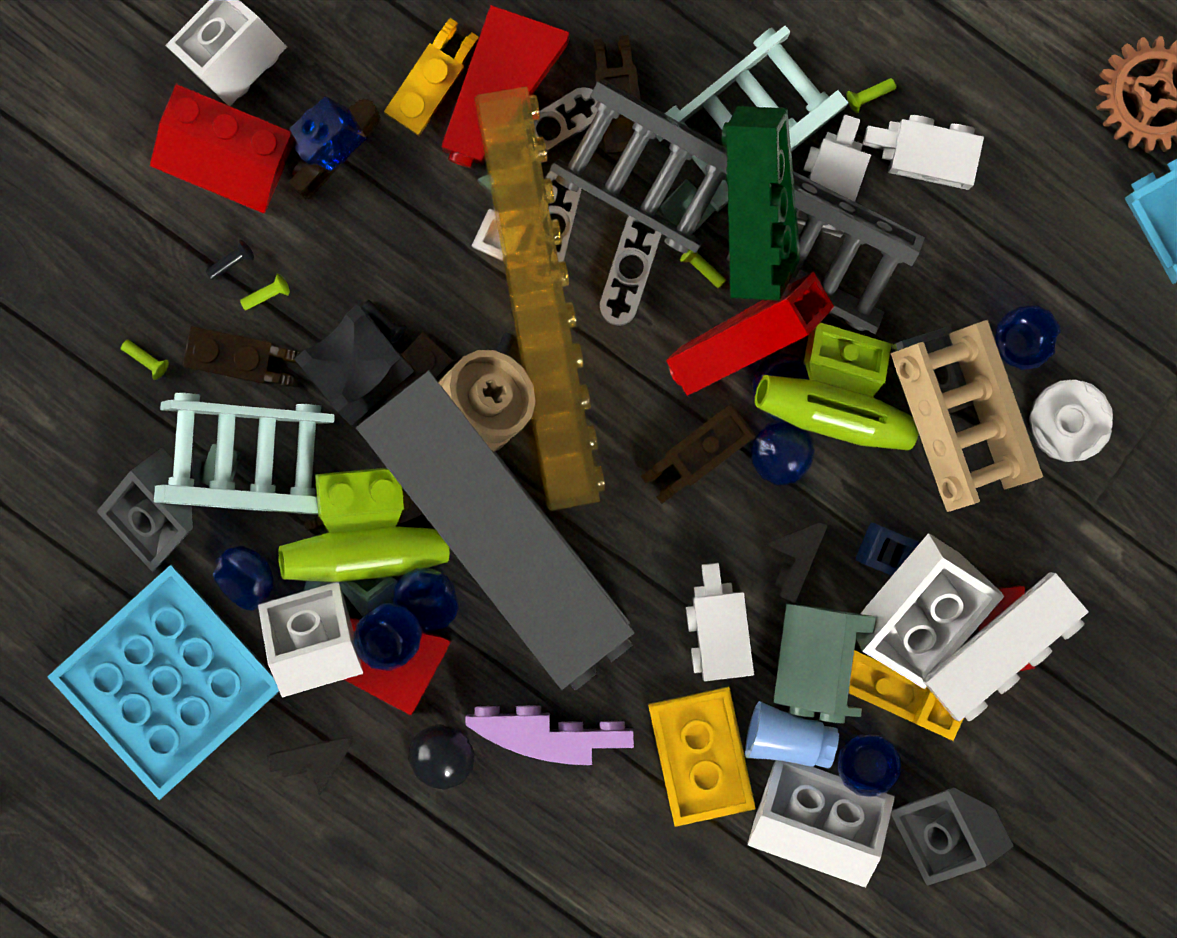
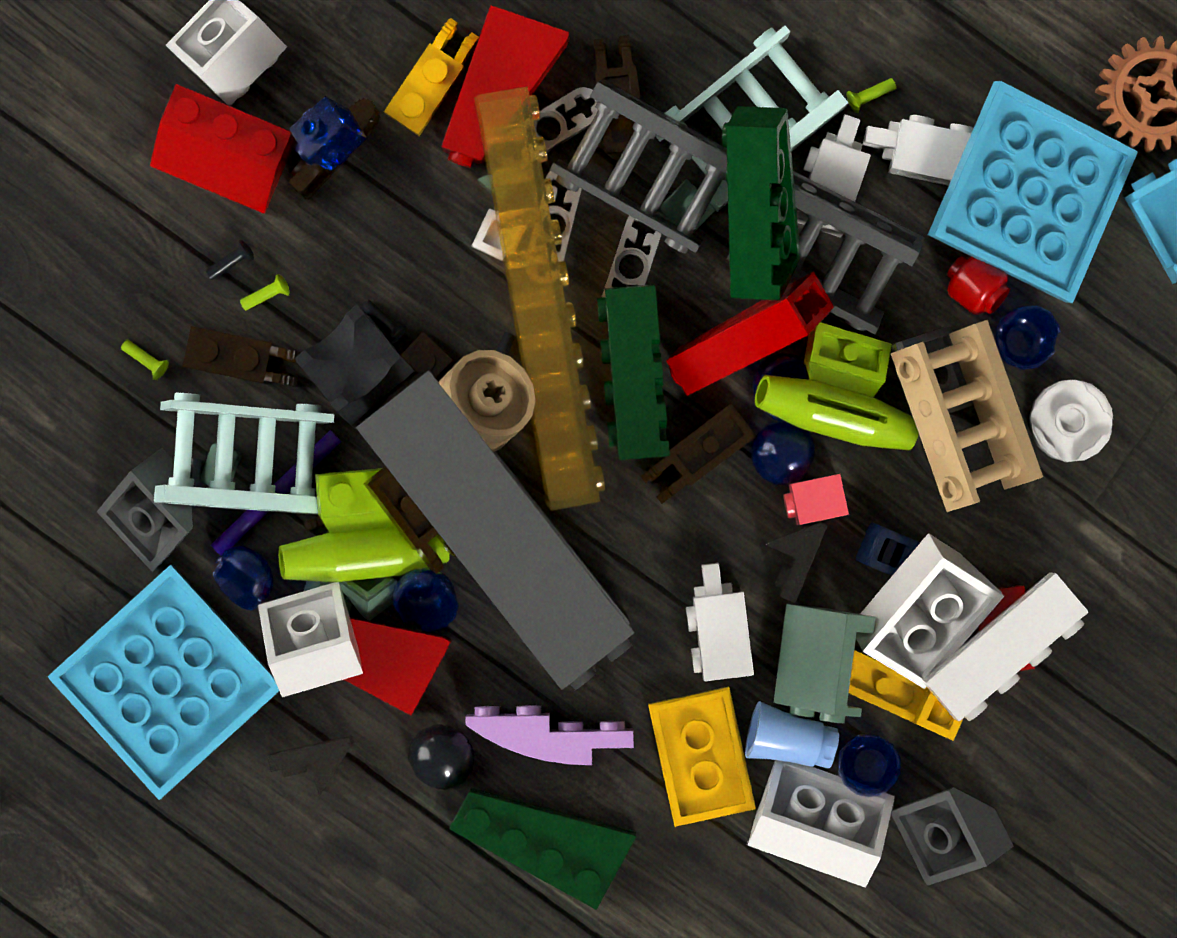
(283, 486): none -> dark purple bar
(387, 637): clear blue hair -> none
(406, 517): none -> dark brown hinge
(553, 846): none -> dark green wedge
(635, 372): none -> dark green wedge
(704, 267): lime piece -> none
(816, 500): none -> coral brick
(977, 285): none -> red head
(1033, 192): none -> medium azure plate

